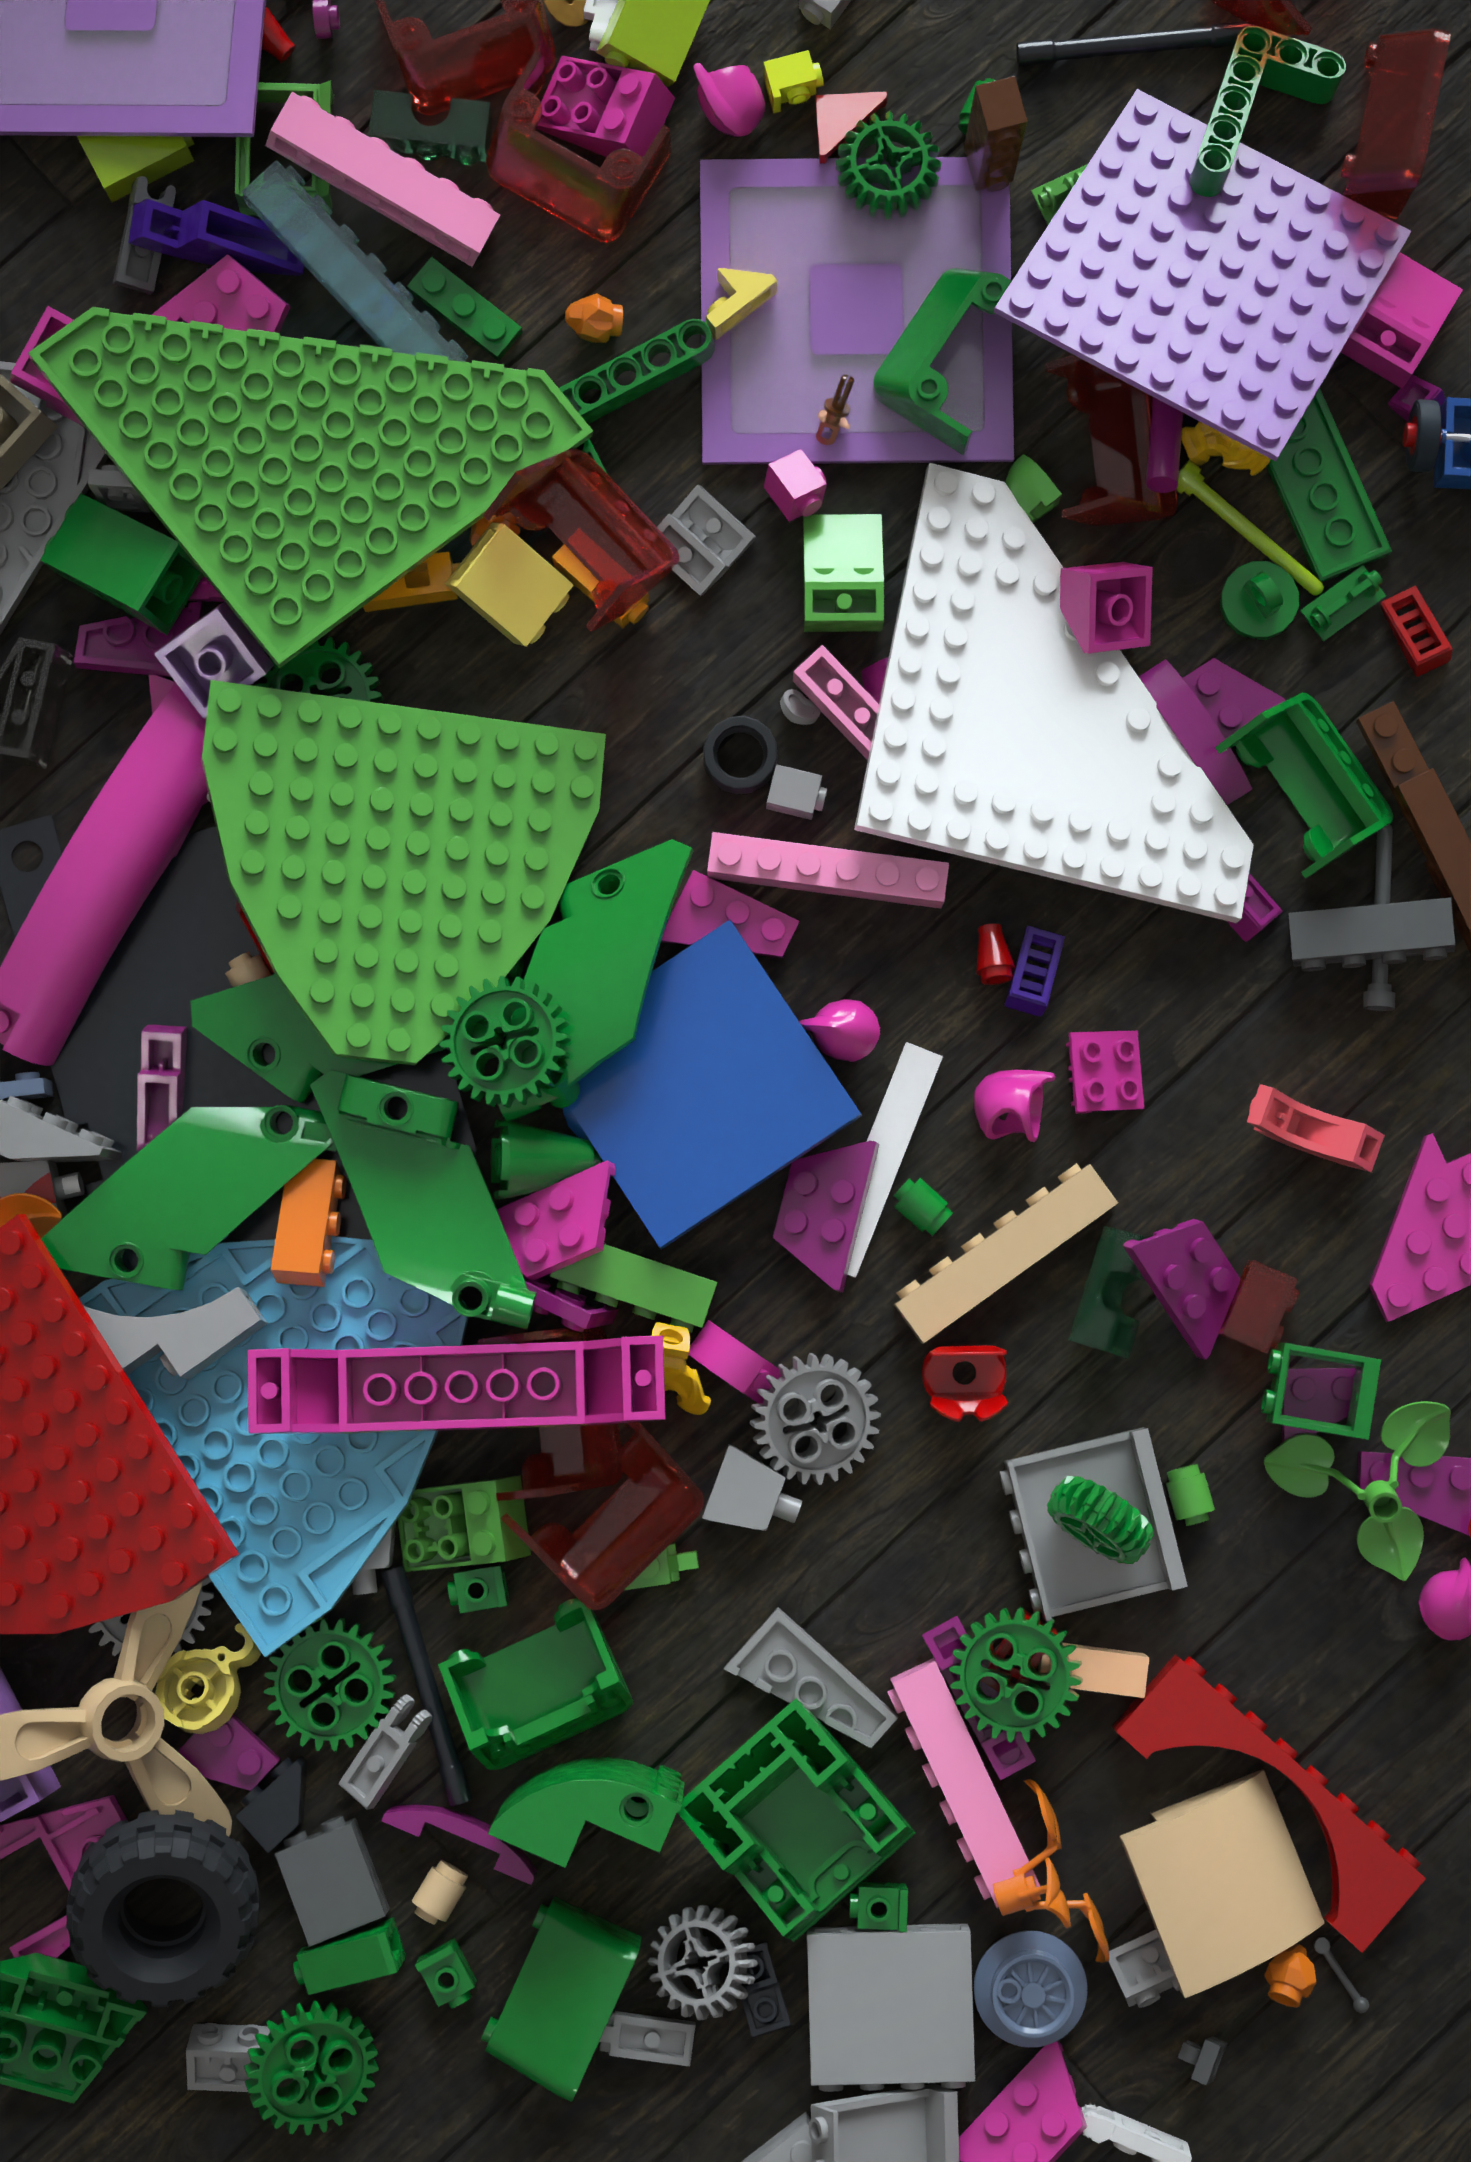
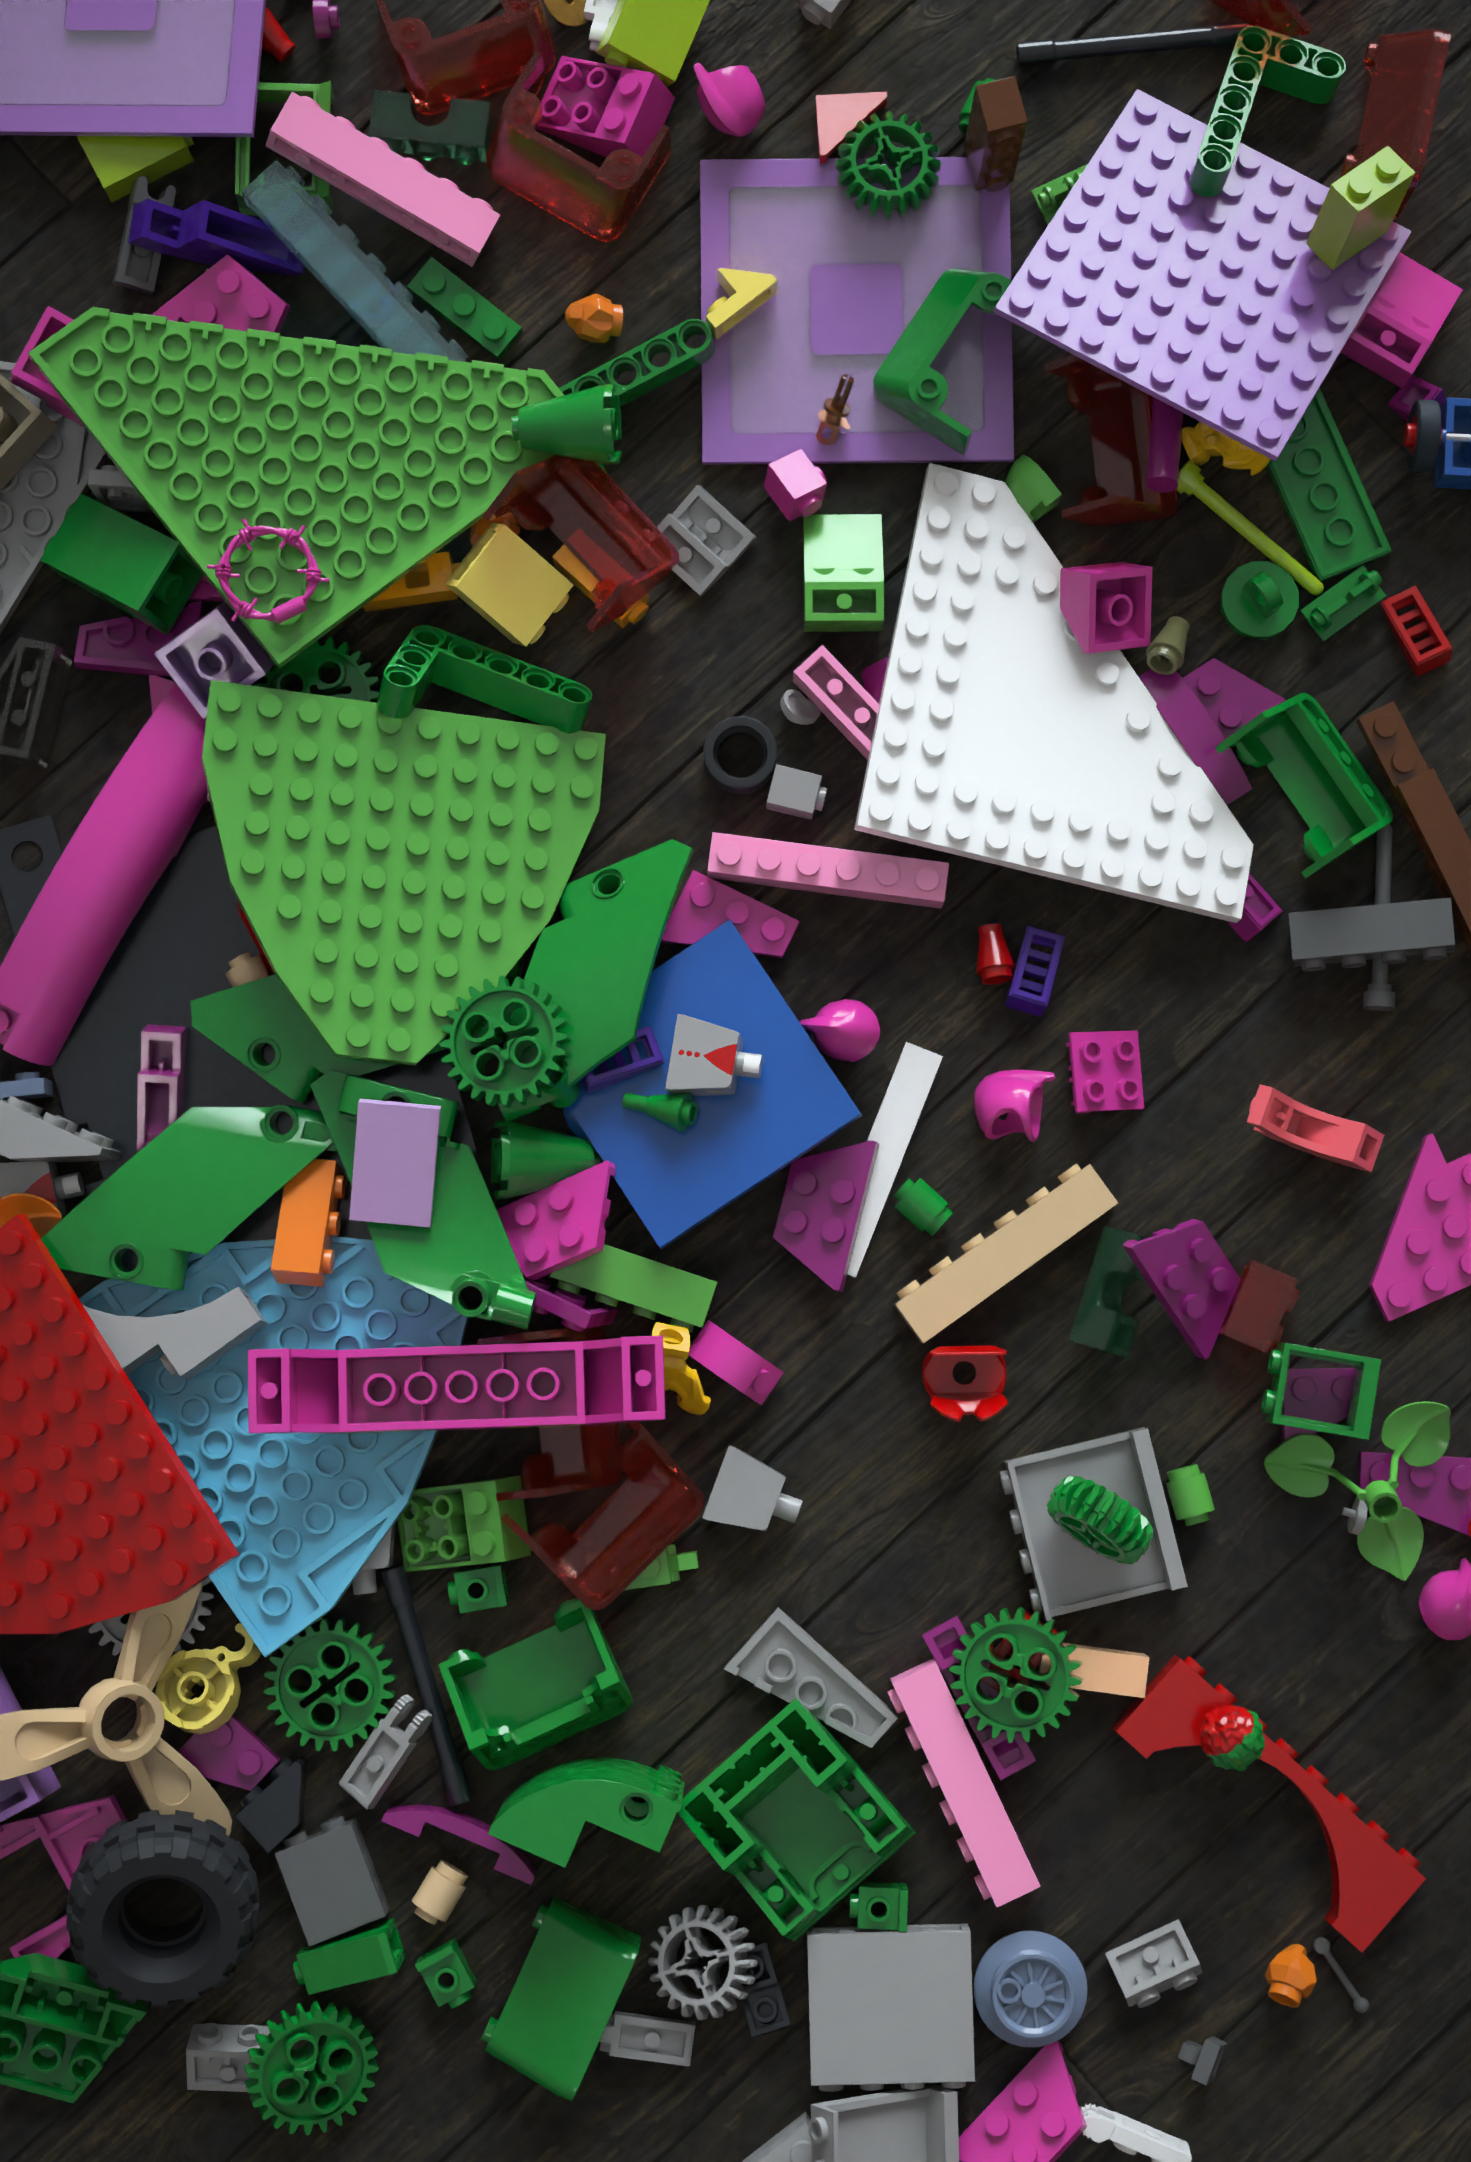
(286, 610): none -> dark pink piece
(394, 1162): none -> lavender tile
(482, 674): none -> green beam
(573, 425): none -> green cone
(622, 1072): none -> dark purple slope
(671, 1109): none -> green cone
(708, 1059): none -> light grey torso
(791, 79): neon yellow brick -> none
(806, 1385): light grey gear -> none
(1022, 1891): orange plant -> none
(1168, 648): none -> olive cone
(1222, 1882): tan slope -> none
(1232, 1737): none -> red piece
(1356, 1515): none -> light grey piece
(1360, 207): none -> lime brick

